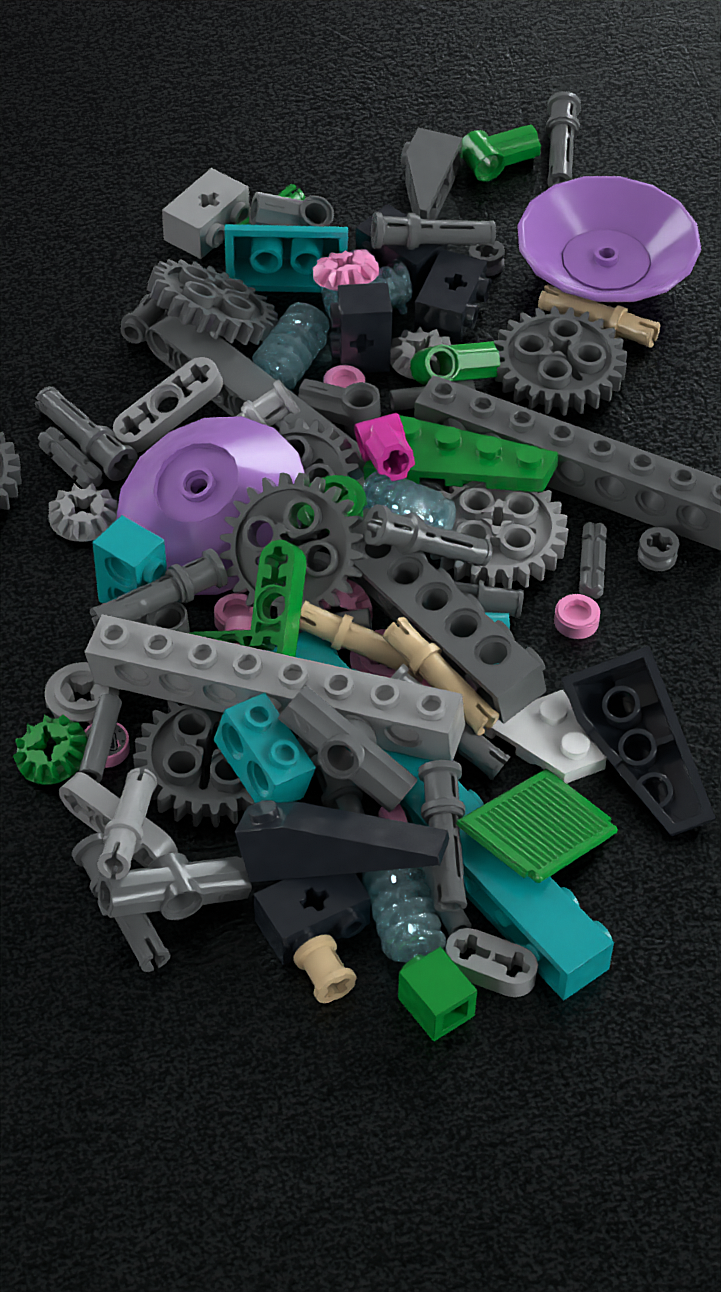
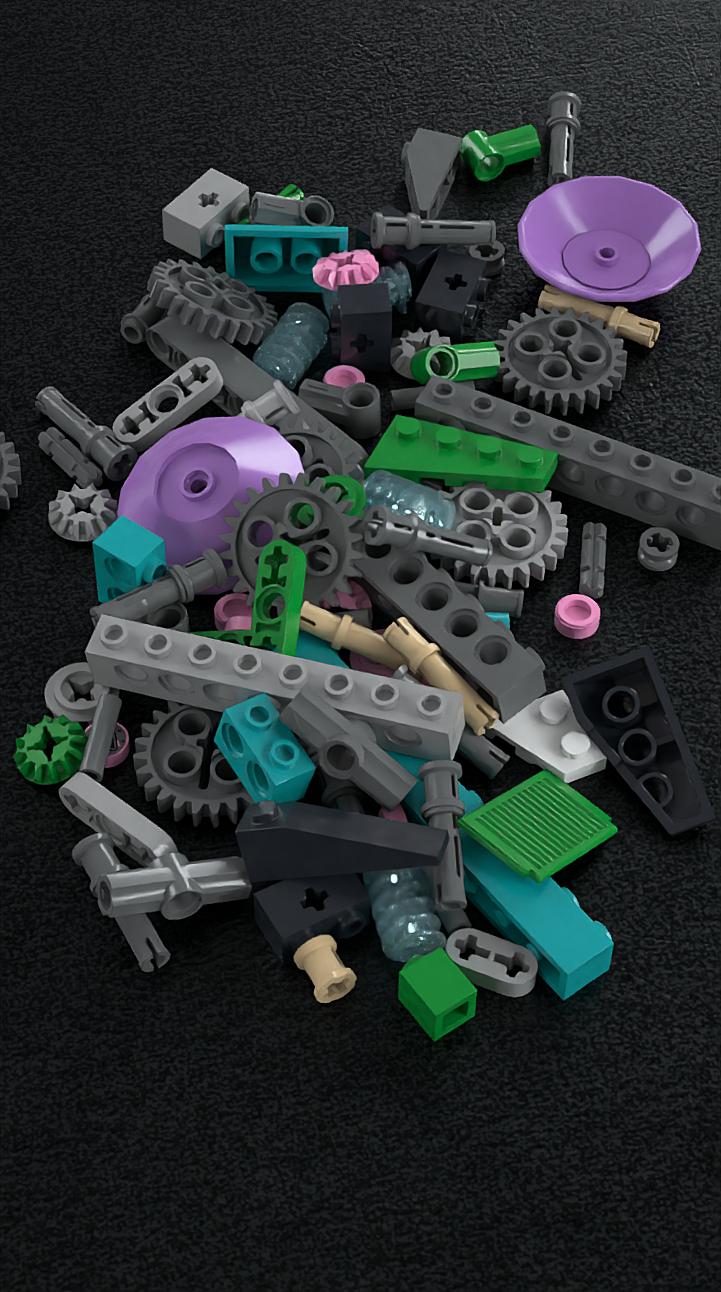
(124, 833): light grey pin -> none
(385, 445): dark pink piece -> none

